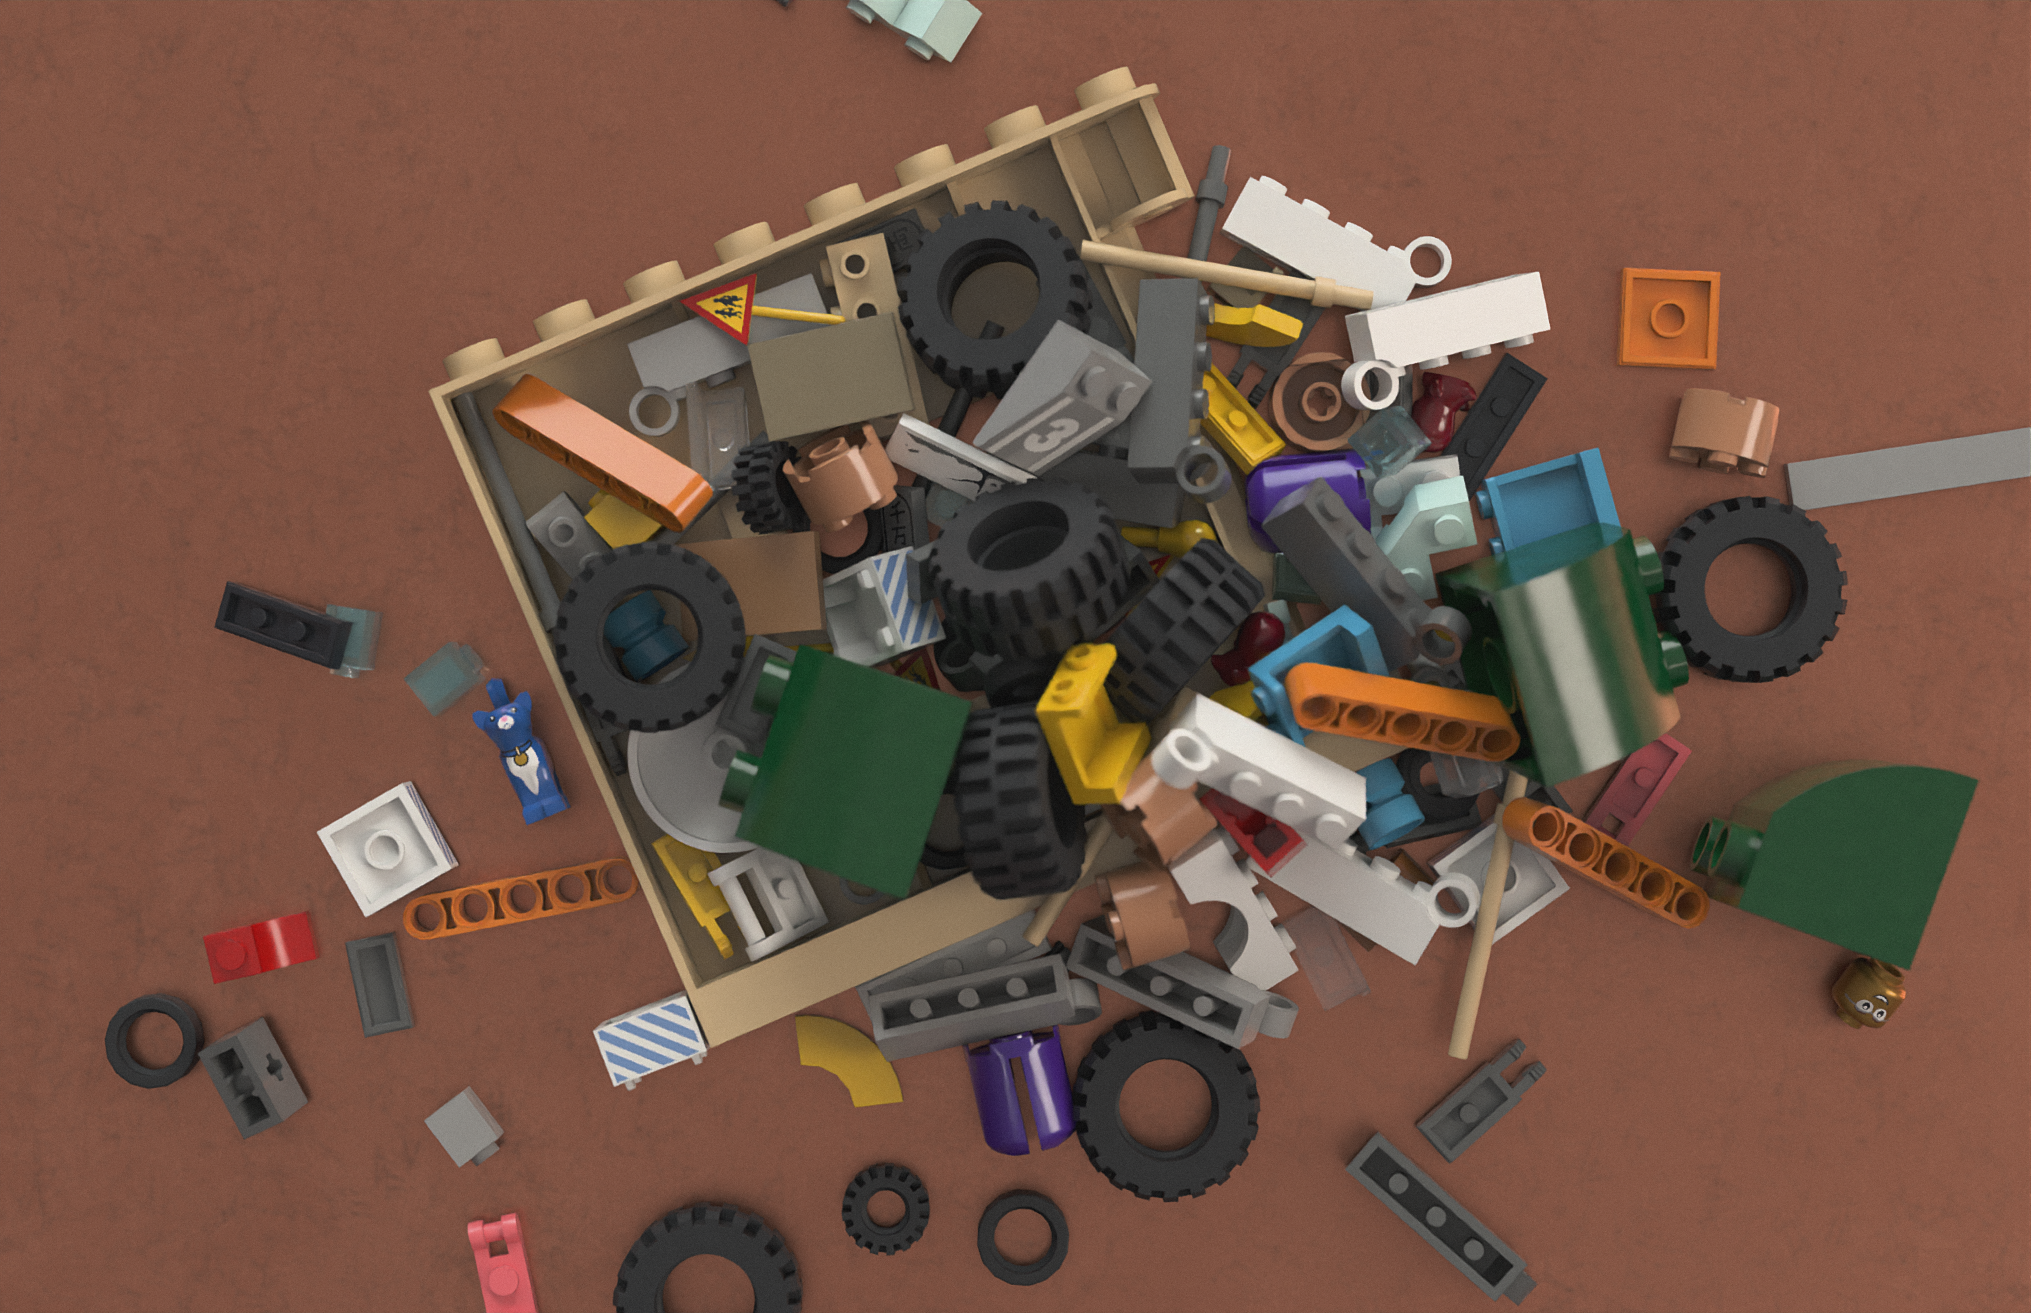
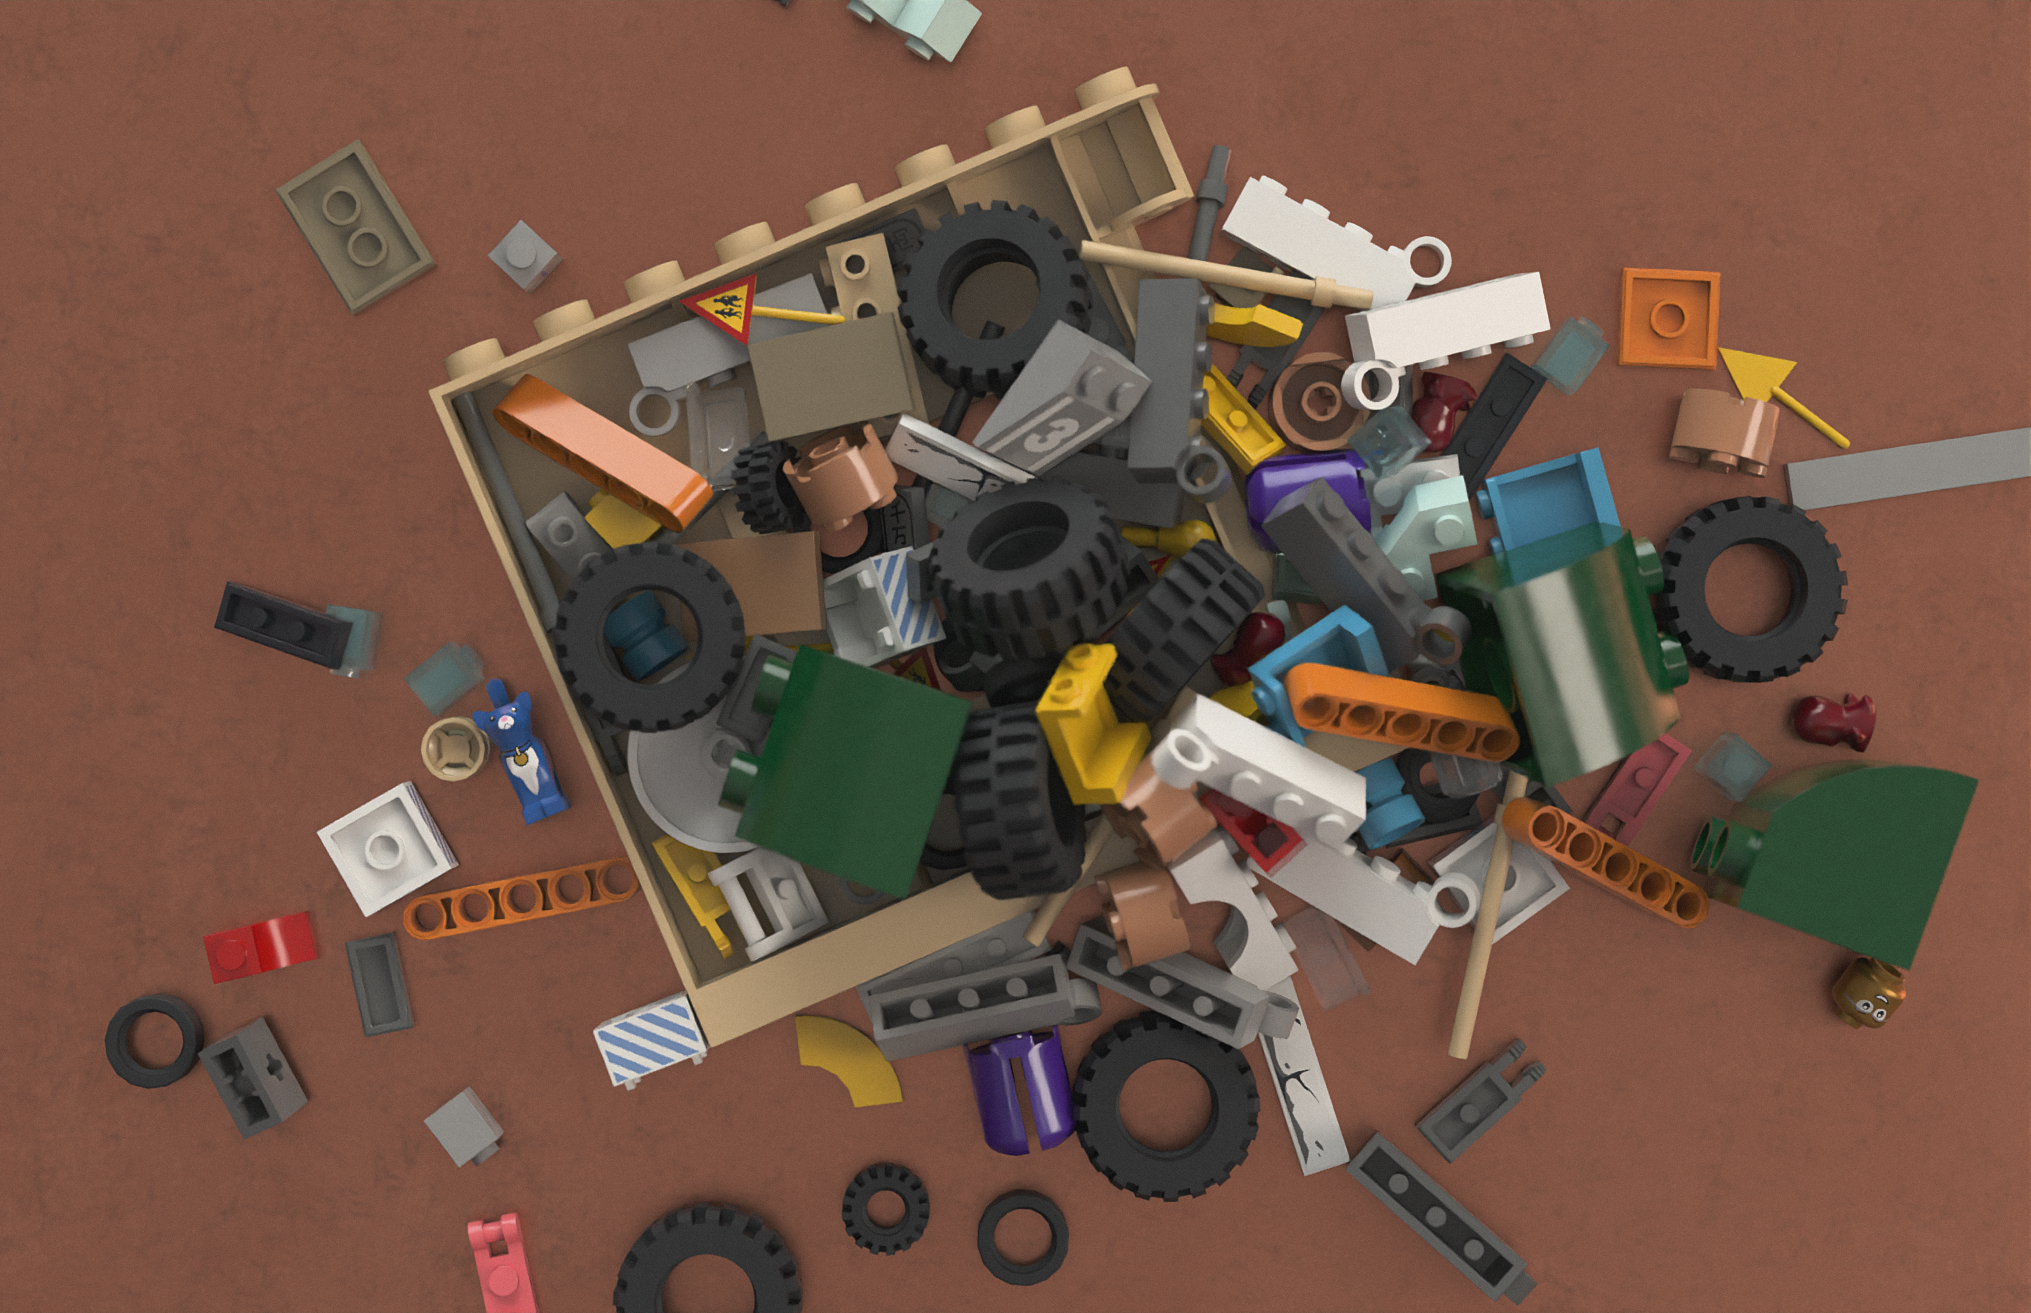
(355, 227): none -> dark tan tile
(456, 749): none -> tan wheel
(525, 257): none -> light grey brick
(1303, 1093): none -> white tile
(1571, 354): none -> clear light blue brick
(1732, 766): none -> clear light blue brick
(1760, 379): none -> yellow piece
(1829, 723): none -> dark red animal

